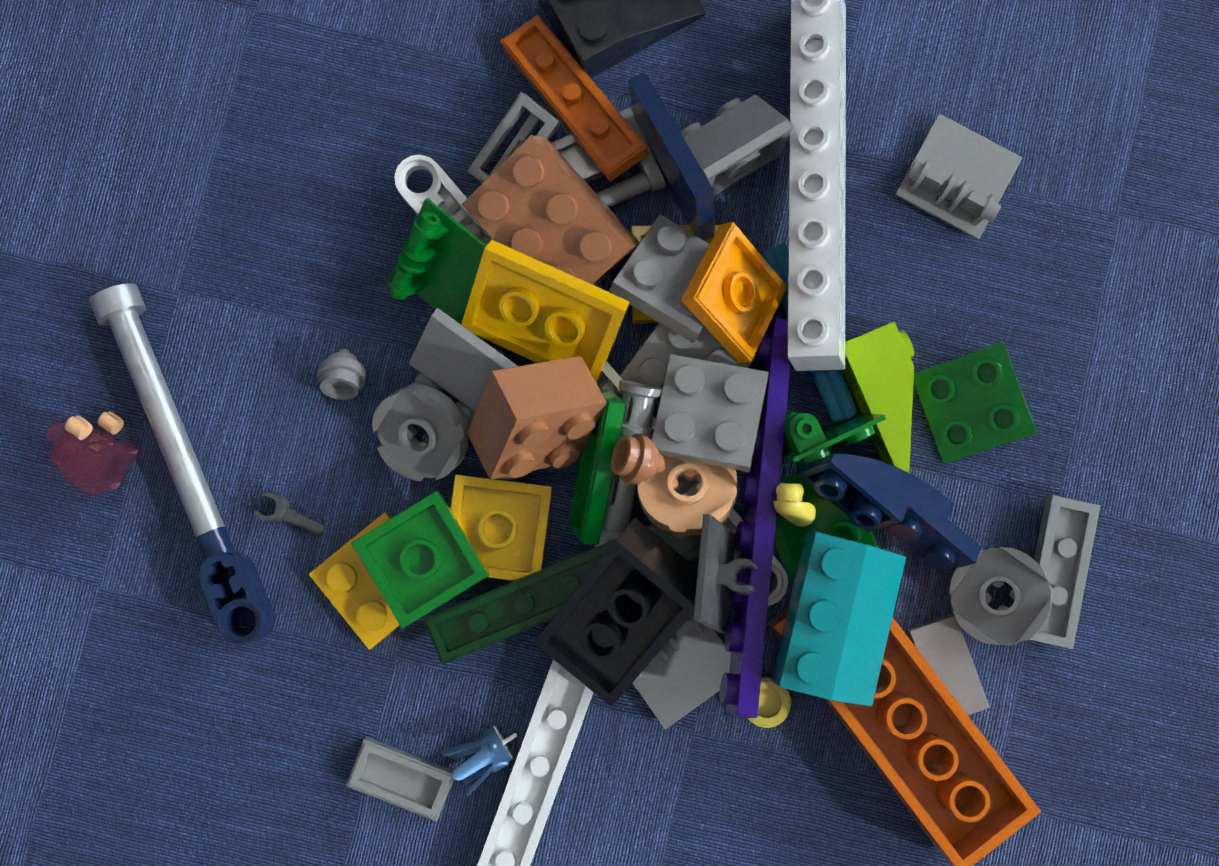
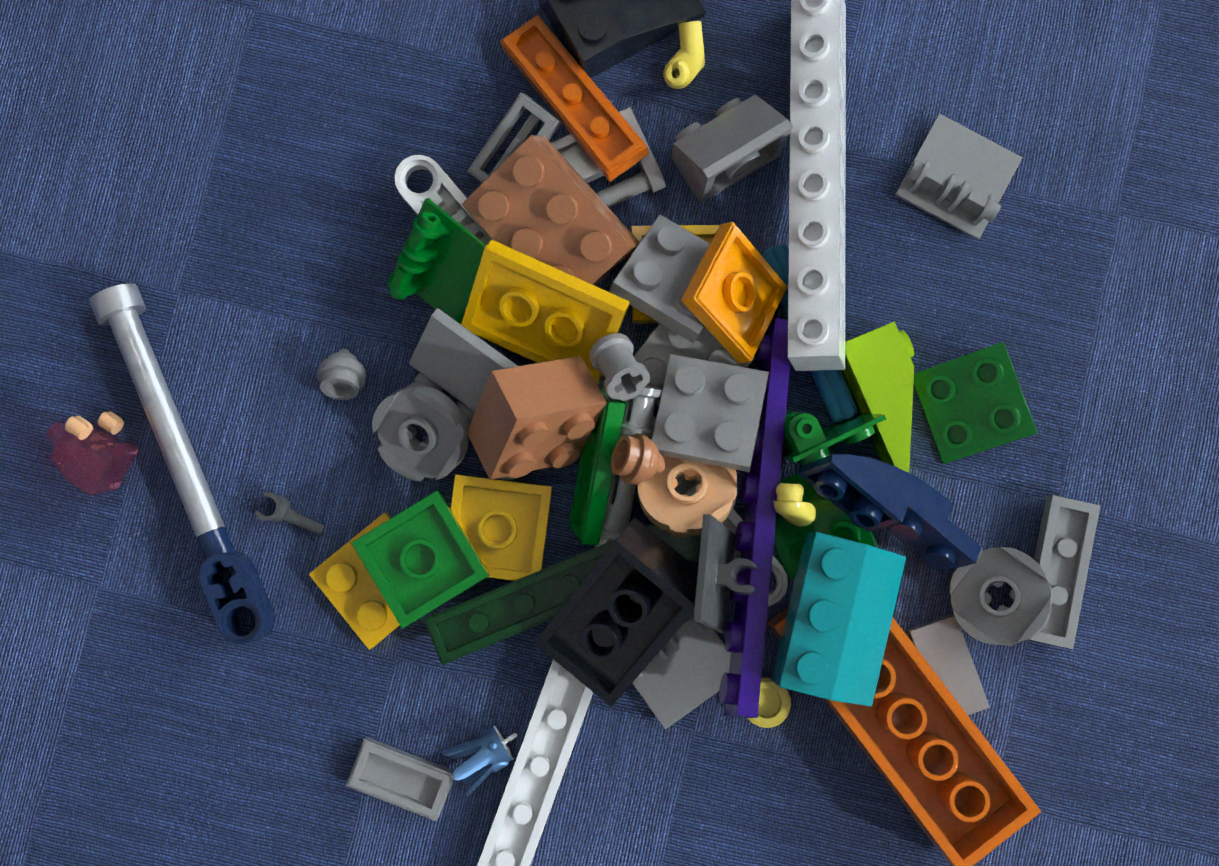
(615, 360): none -> light grey bush
(673, 157): dark blue tile -> none
(689, 58): none -> light yellow arm

